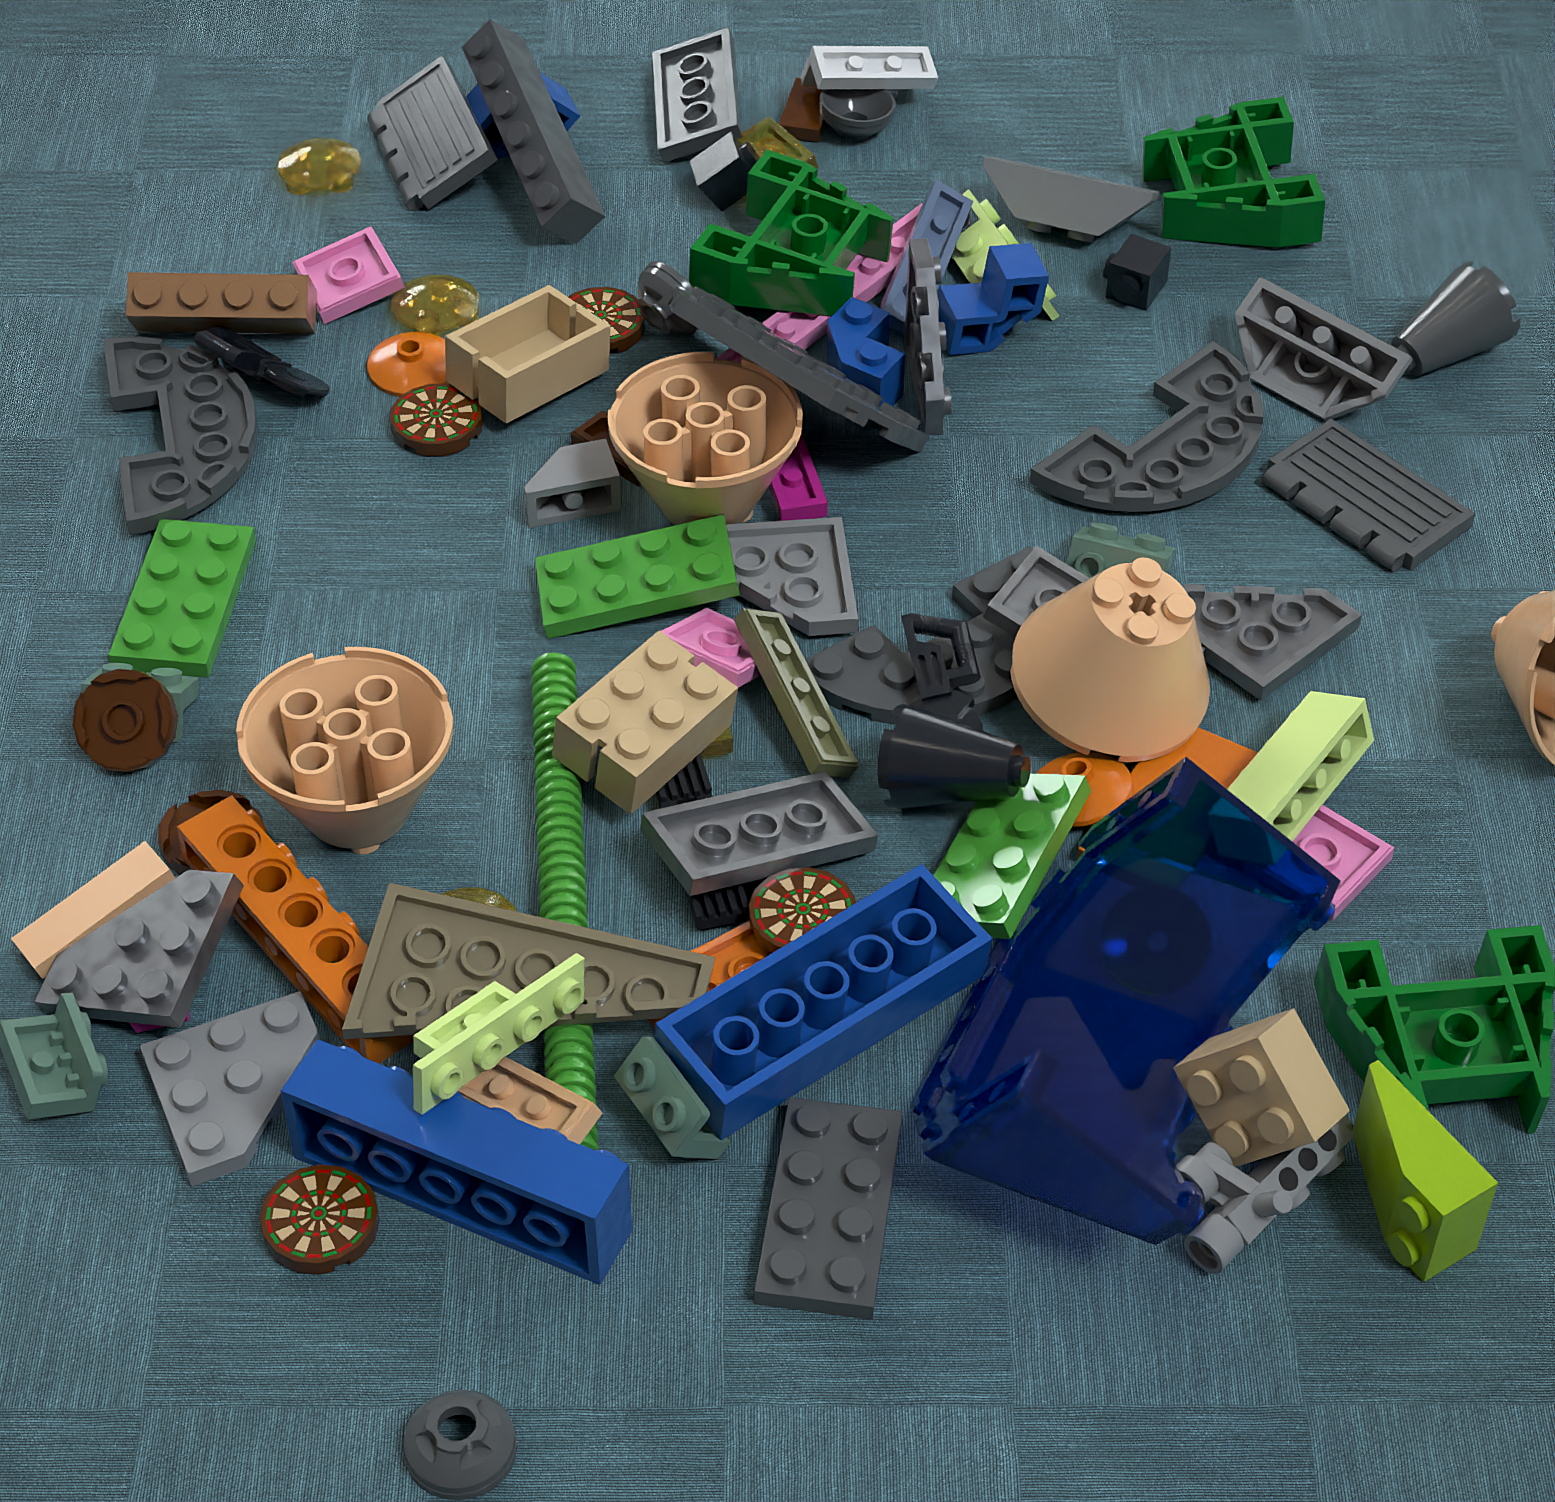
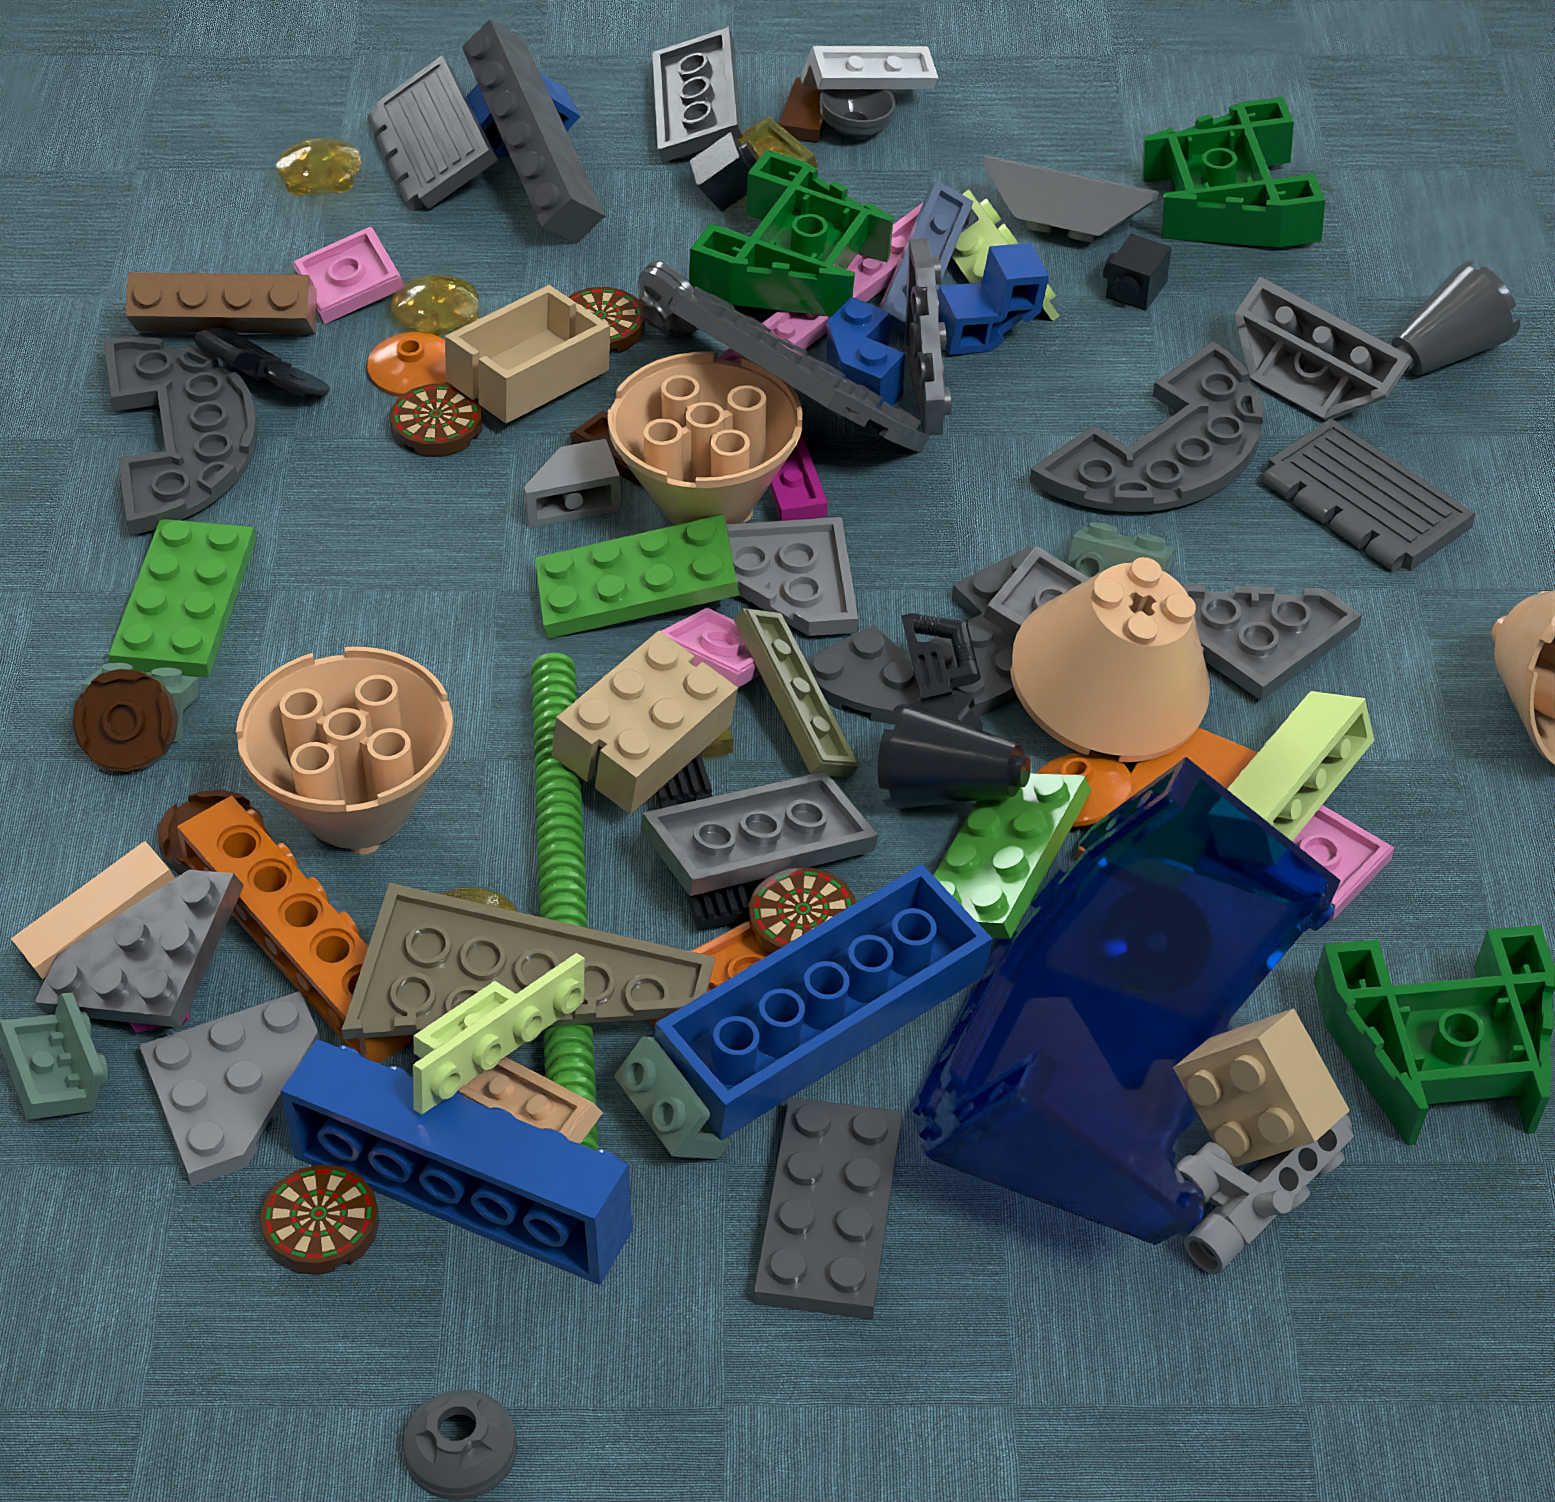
(1420, 1178): lime slope -> none

